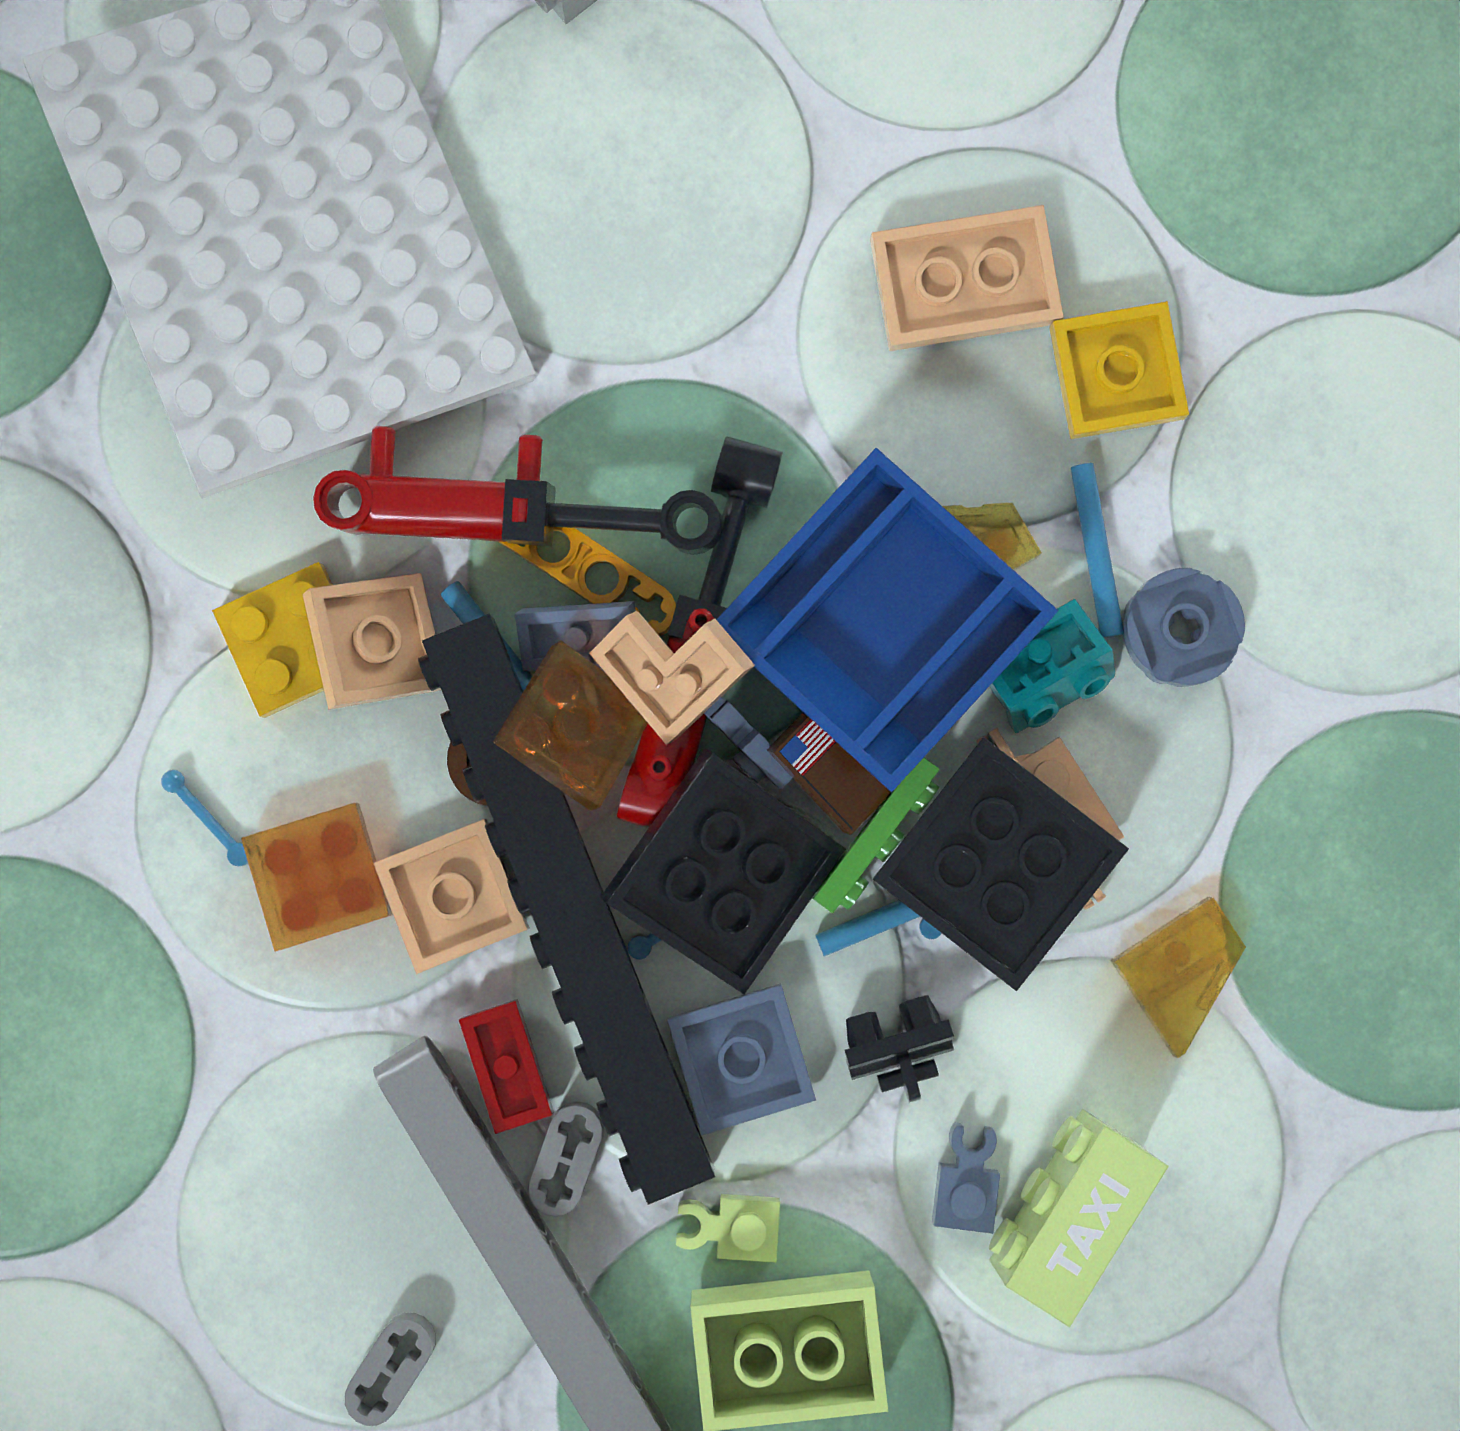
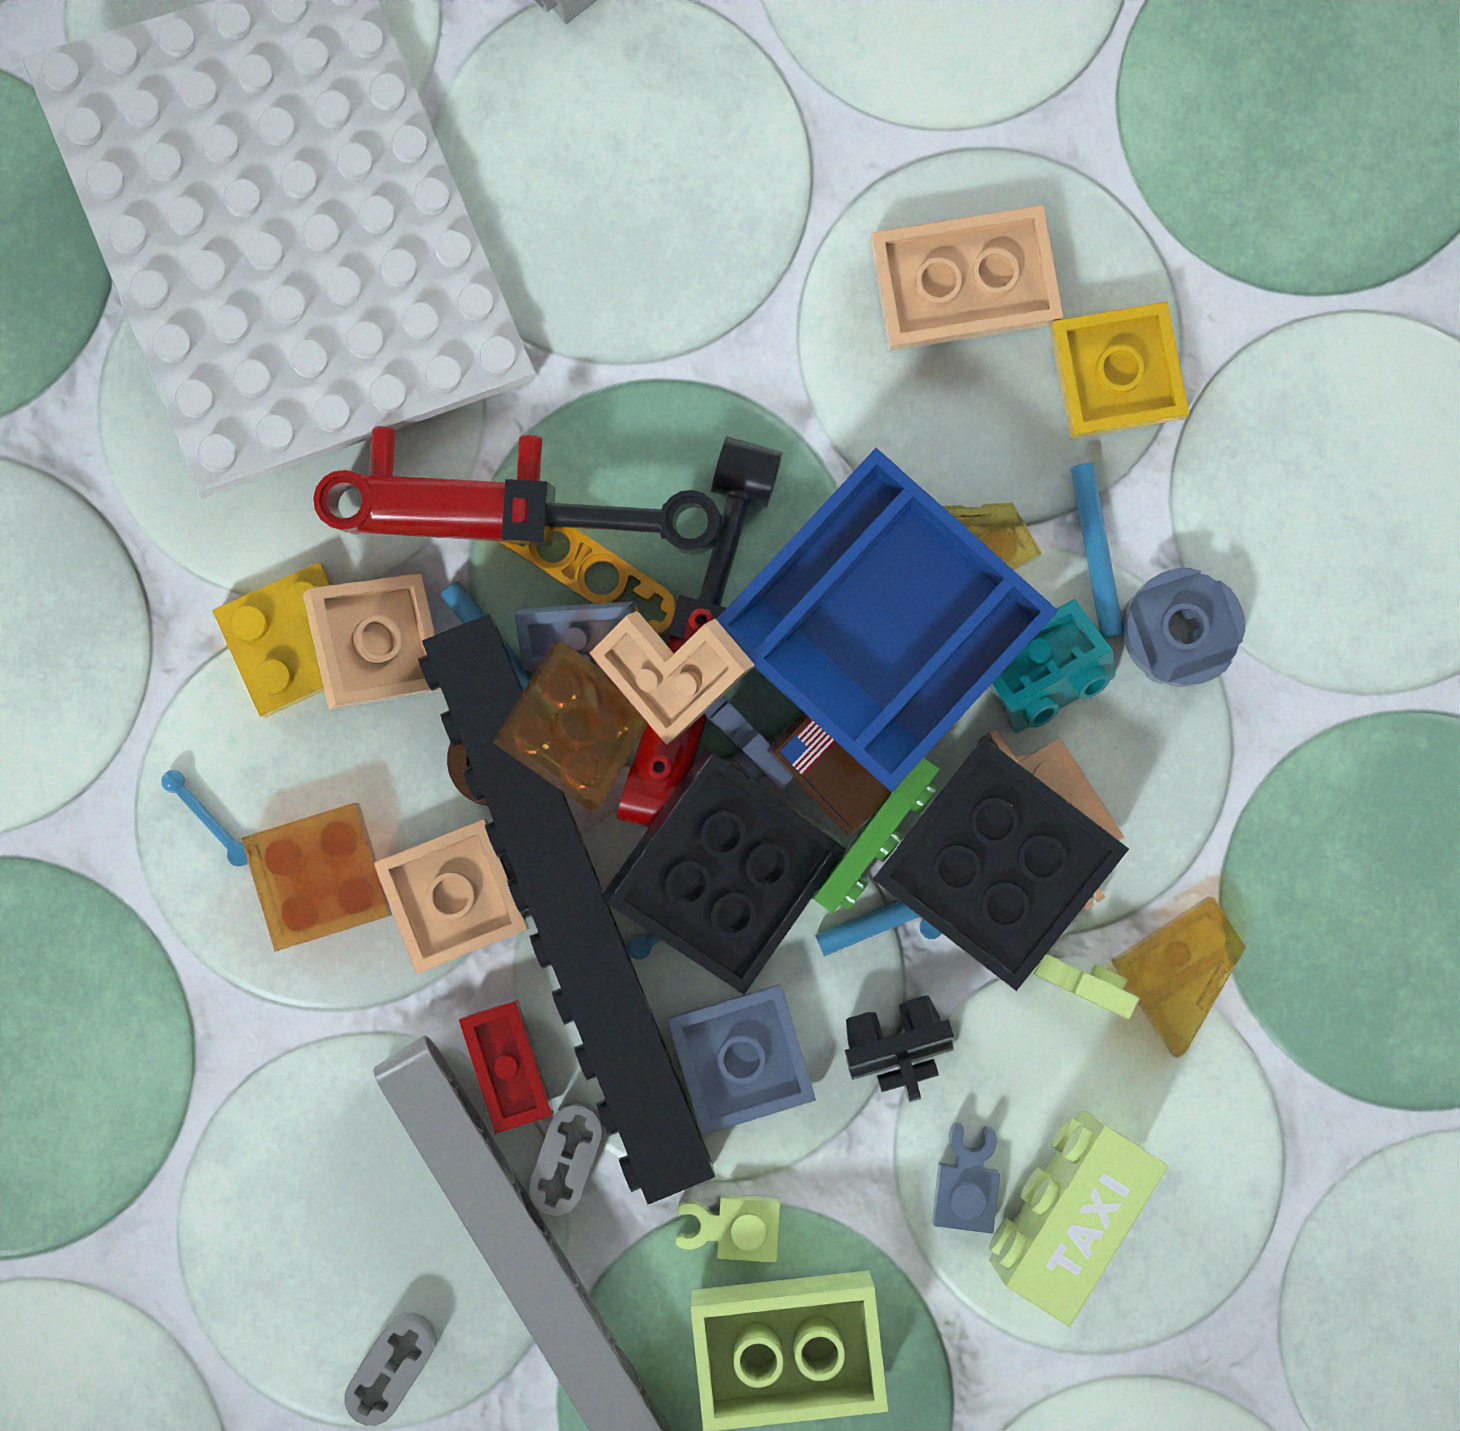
(1099, 987): none -> yellowish green plate

